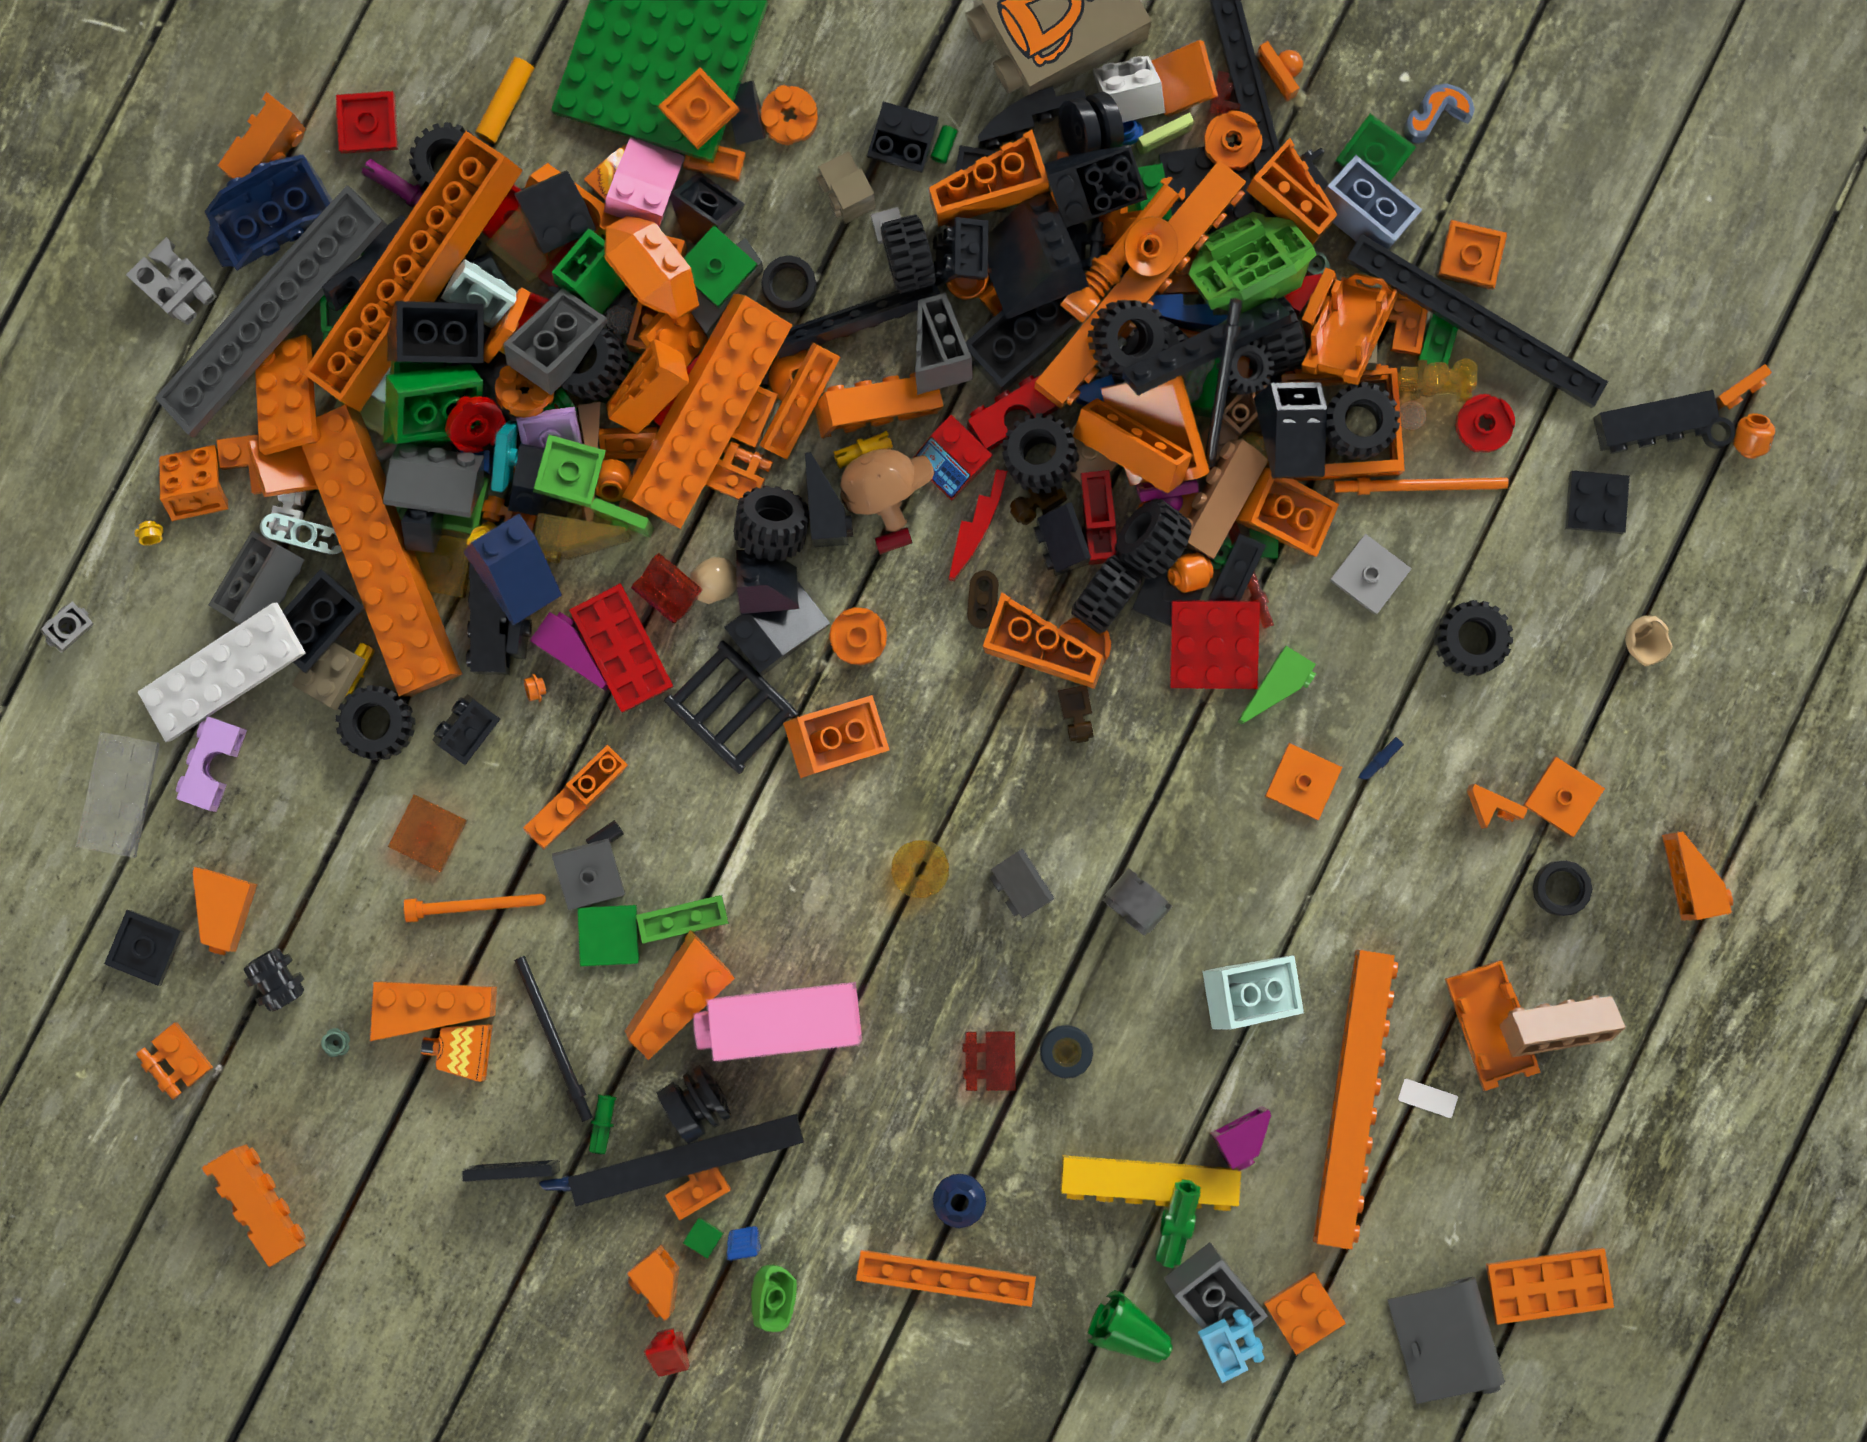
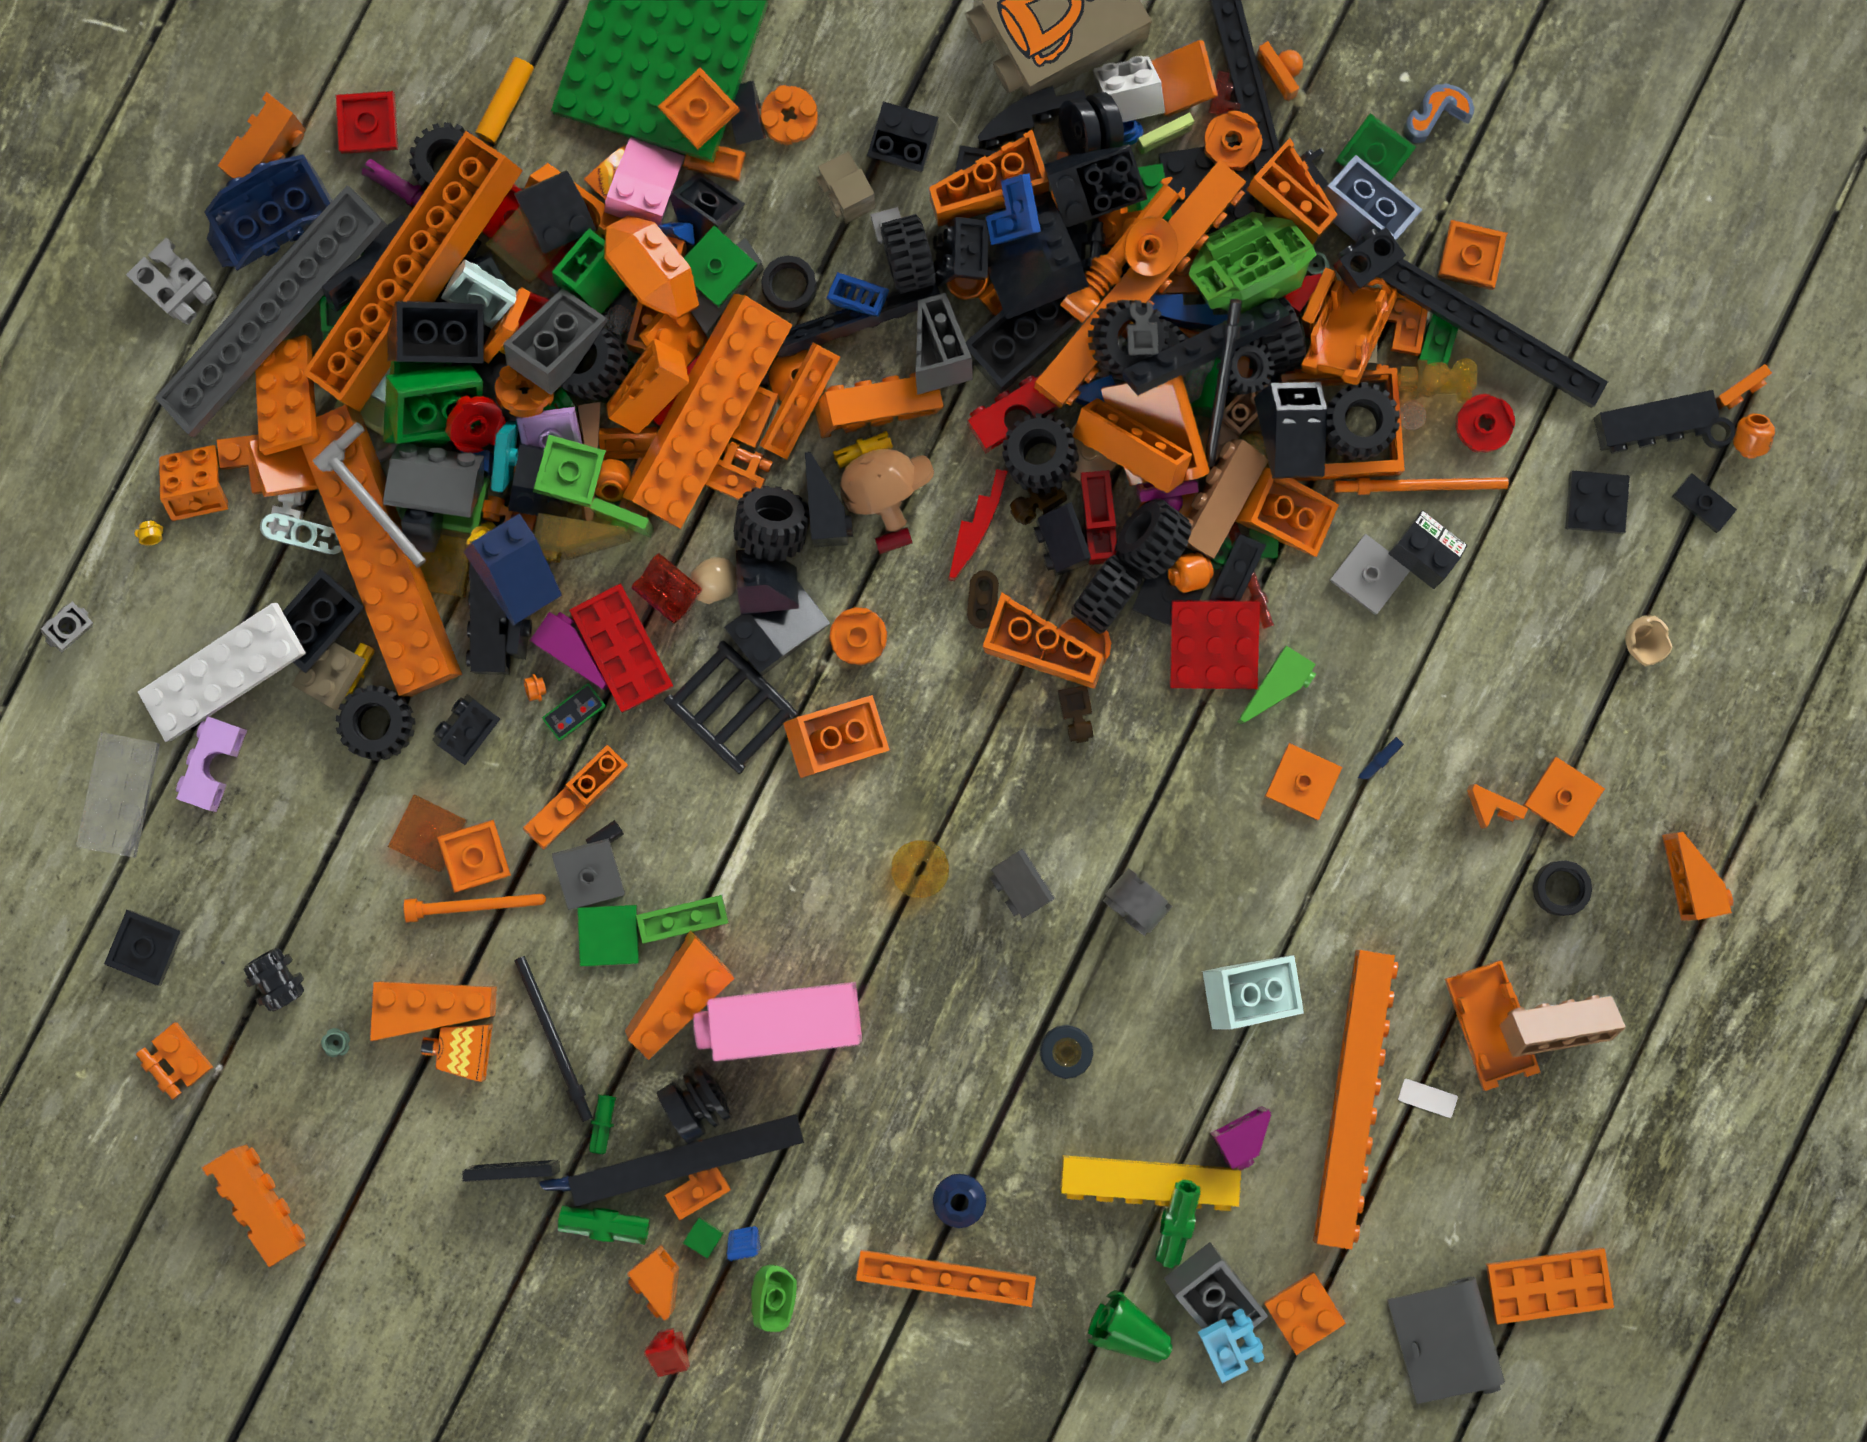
(221, 908): orange slope -> none
(256, 578): dark grey slope -> none
(332, 458): none -> light grey bar
(473, 856): none -> orange tile
(574, 712): none -> tile
(603, 1224): none -> green piece
(679, 230): none -> blue slope
(838, 290): none -> blue slope
(944, 144): green piece -> none
(954, 457): red slope -> none
(999, 1060): clear red plate -> none
(1020, 216): none -> blue plate
(1142, 334): none -> dark grey plate
(1371, 263): none -> black brick
(1428, 550): none -> black slope
(1495, 627): black tyre -> none
(1704, 502): none -> black plate

